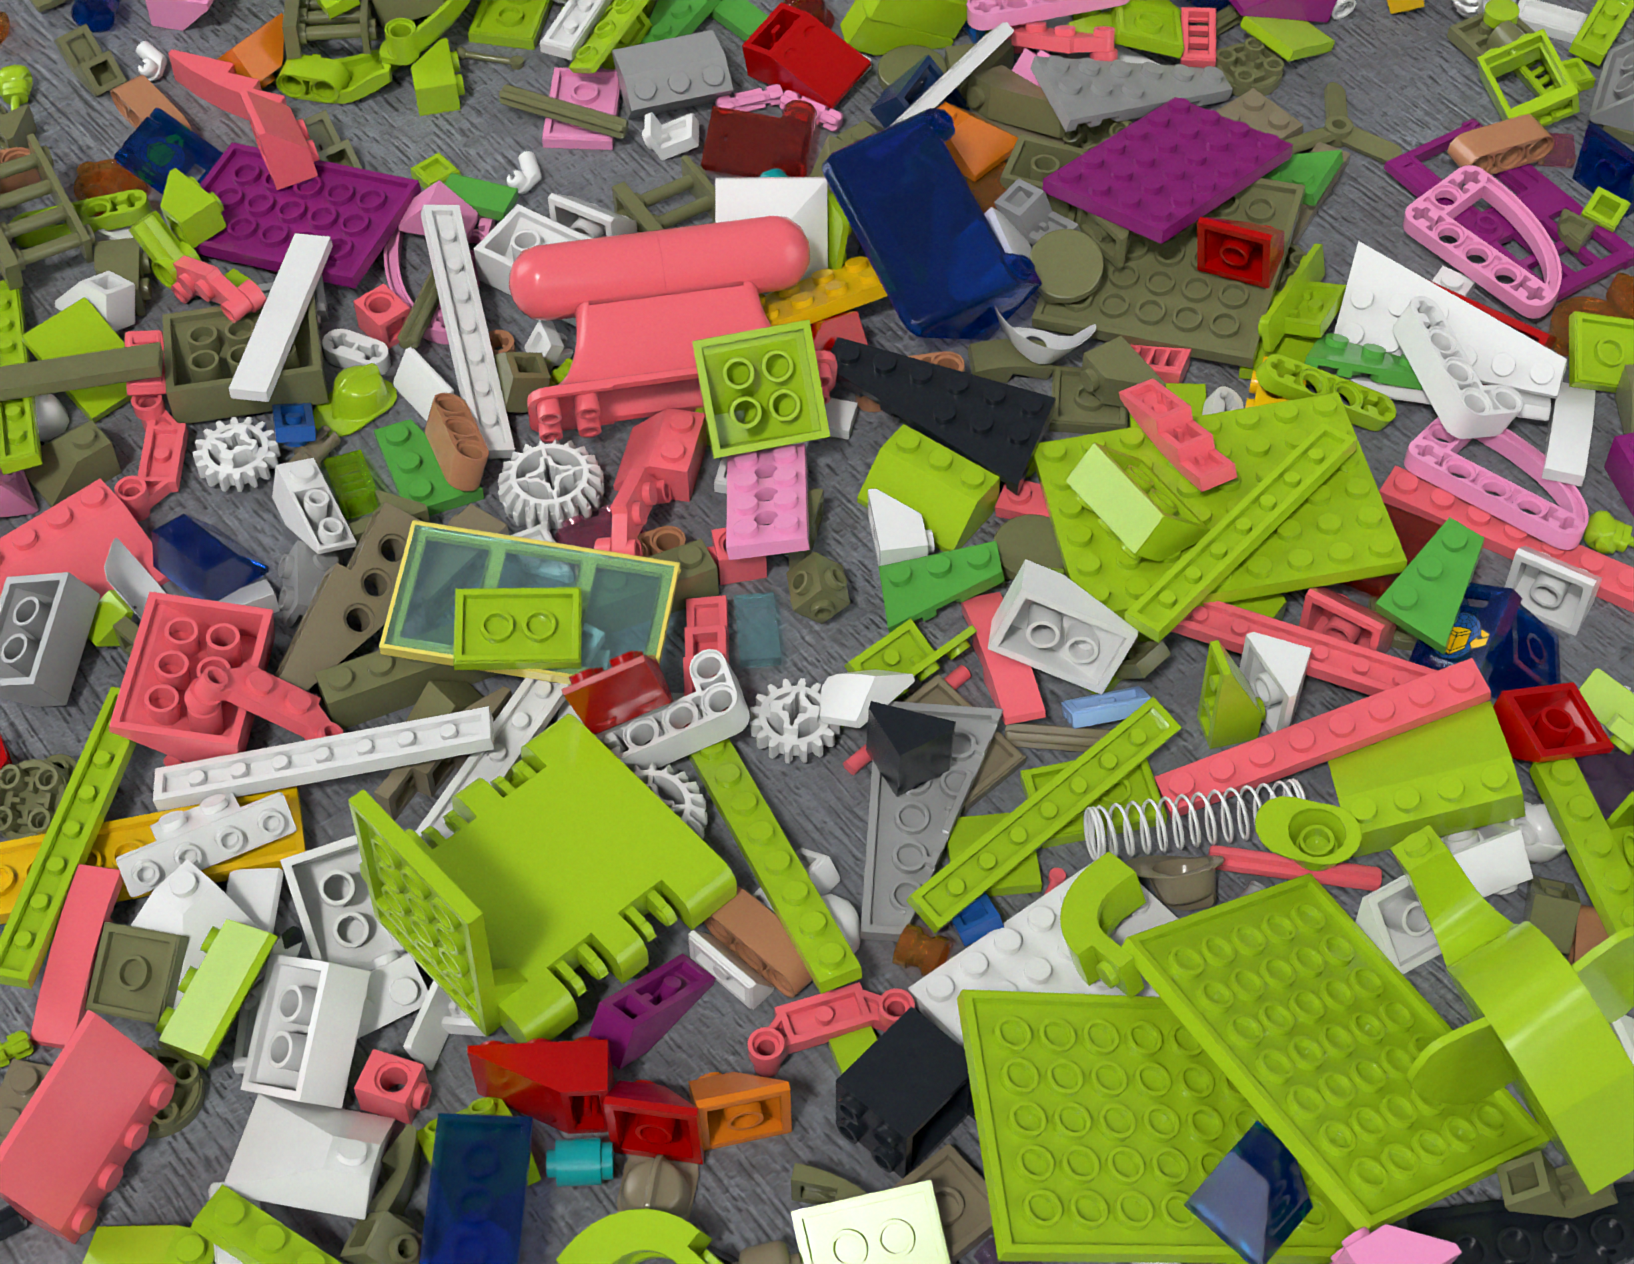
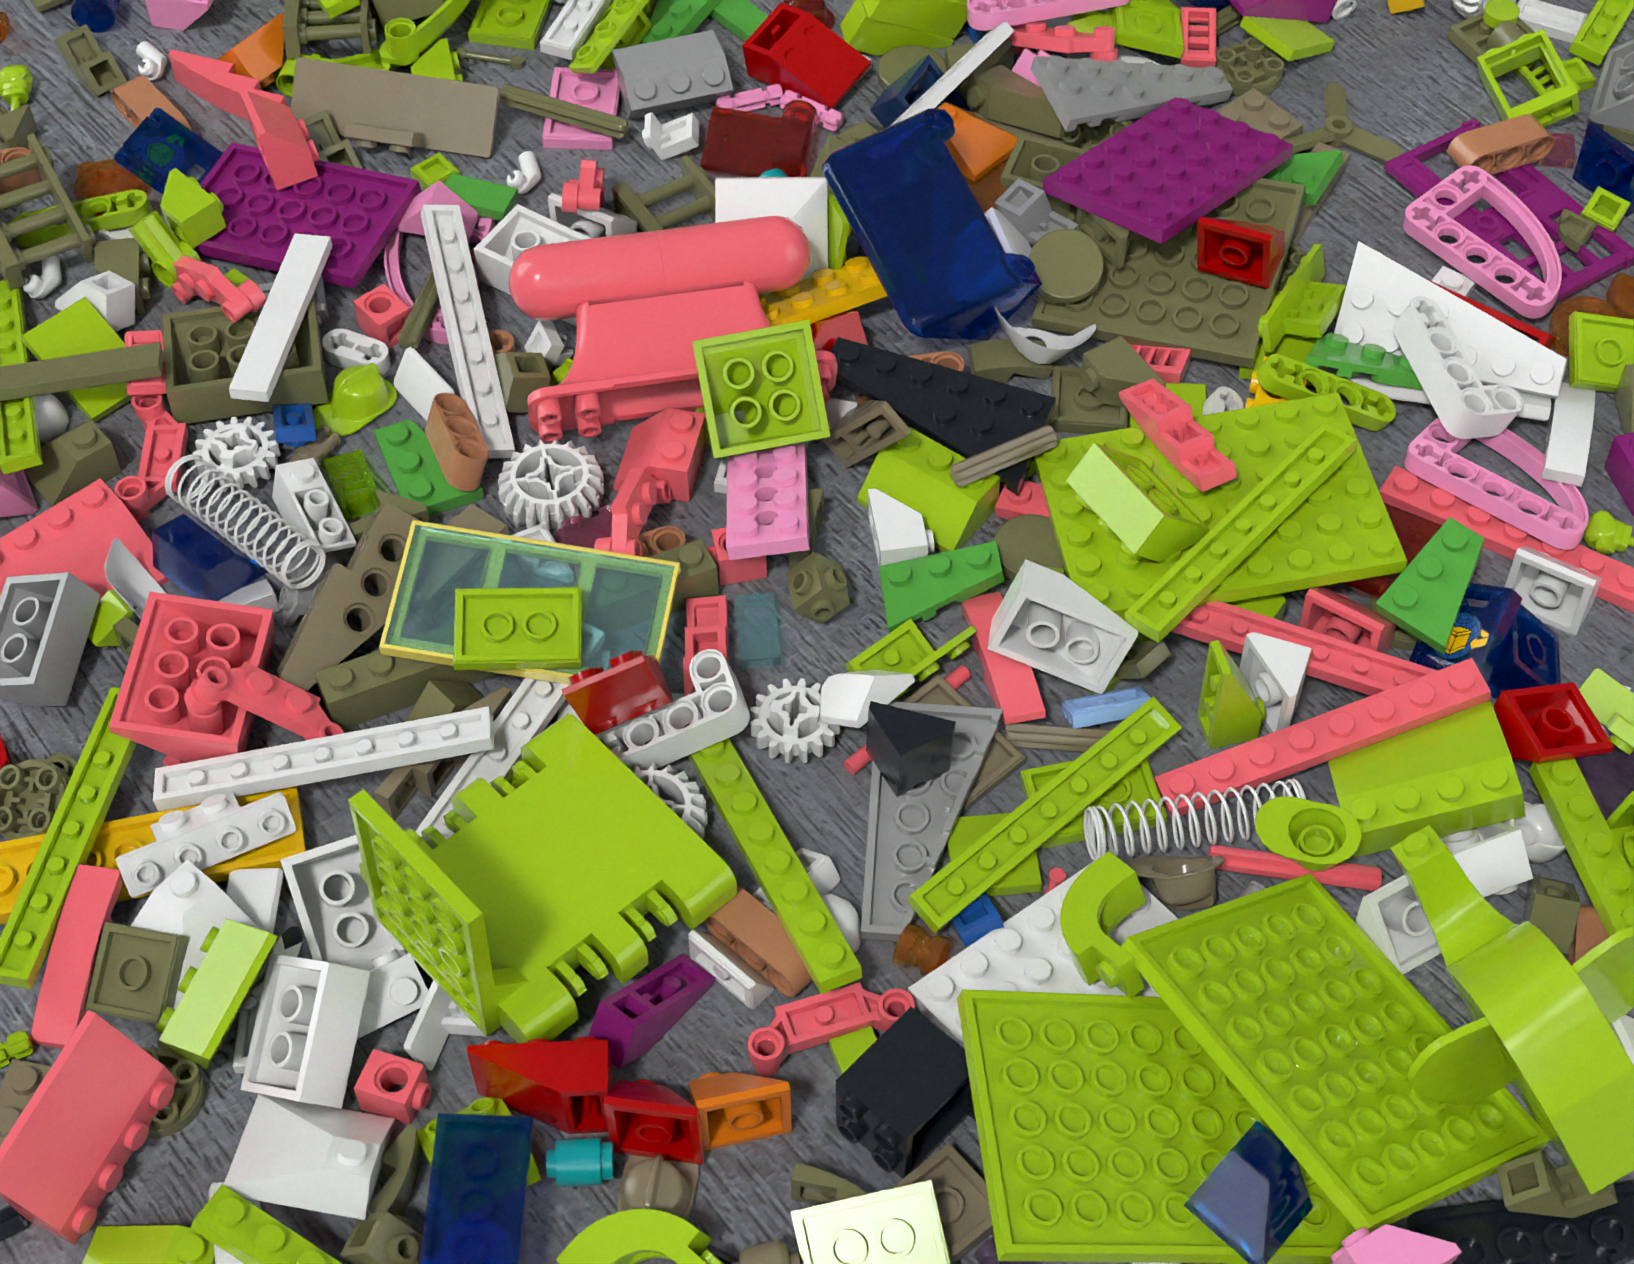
(51, 278): none -> white arm
(186, 503): none -> white piece
(398, 107): none -> dark tan bracket
(587, 191): none -> coral plate
(865, 431): none -> dark tan slope
(1003, 456): none -> dark tan axle

